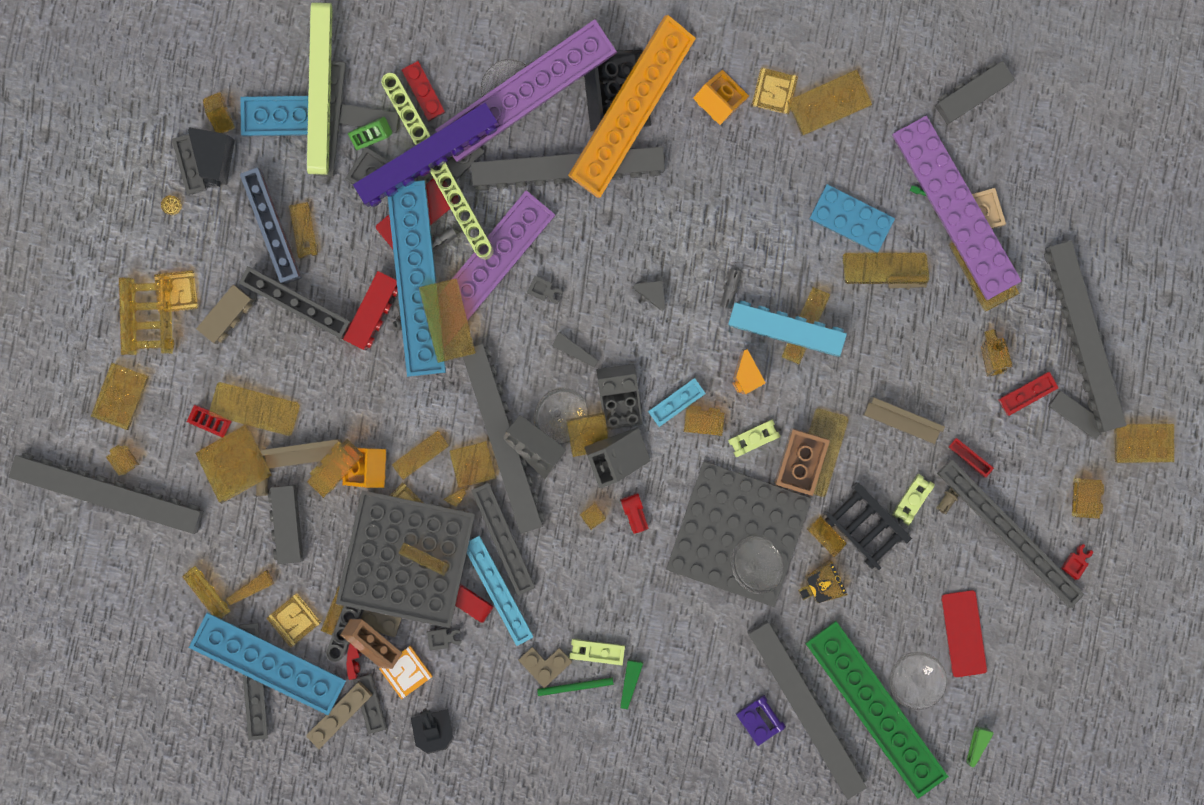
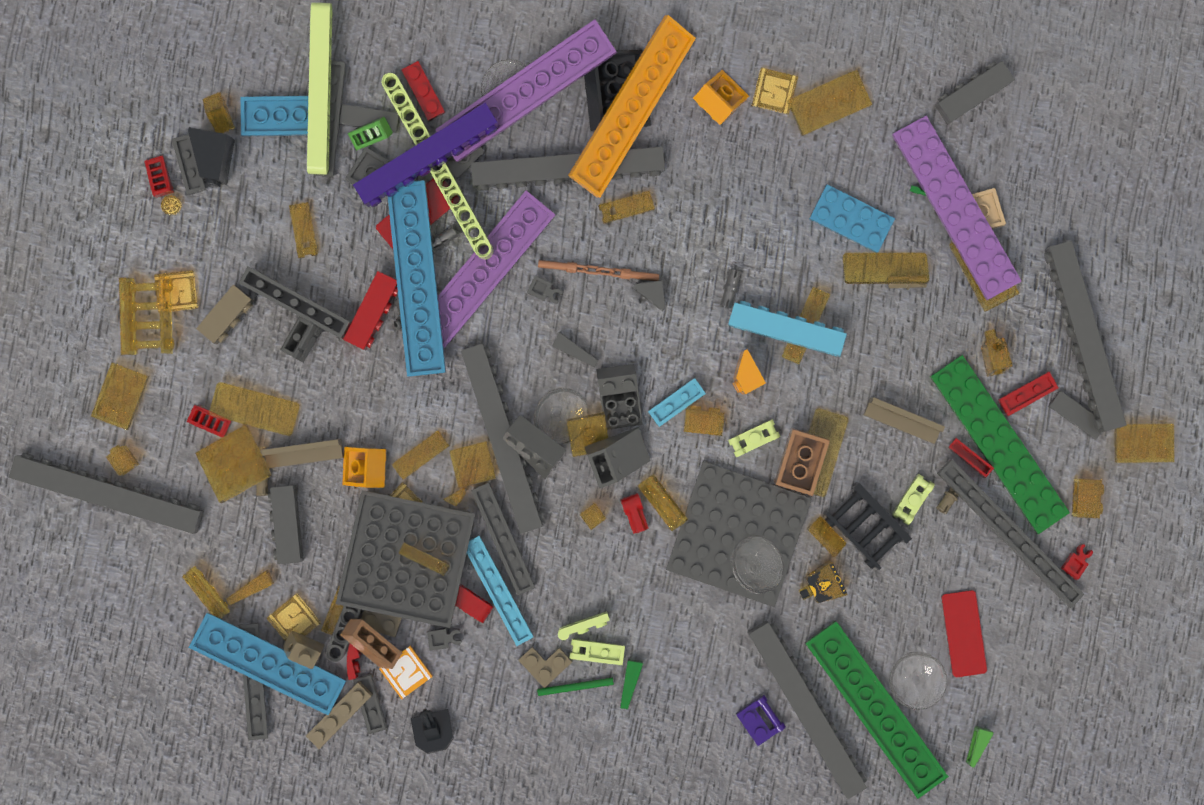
(167, 181): none -> red slope
(270, 226): sand blue brick -> none
(301, 339): none -> dark grey brick
(304, 649): none -> dark tan torso
(334, 467): clear yellow brick -> none
(447, 320): clear yellow tile -> none
(571, 267): none -> nougat piece
(582, 626): none -> yellowish green plate
(627, 207): none -> clear yellow plate
(662, 502): none -> clear yellow plate
(999, 444): none -> green plate

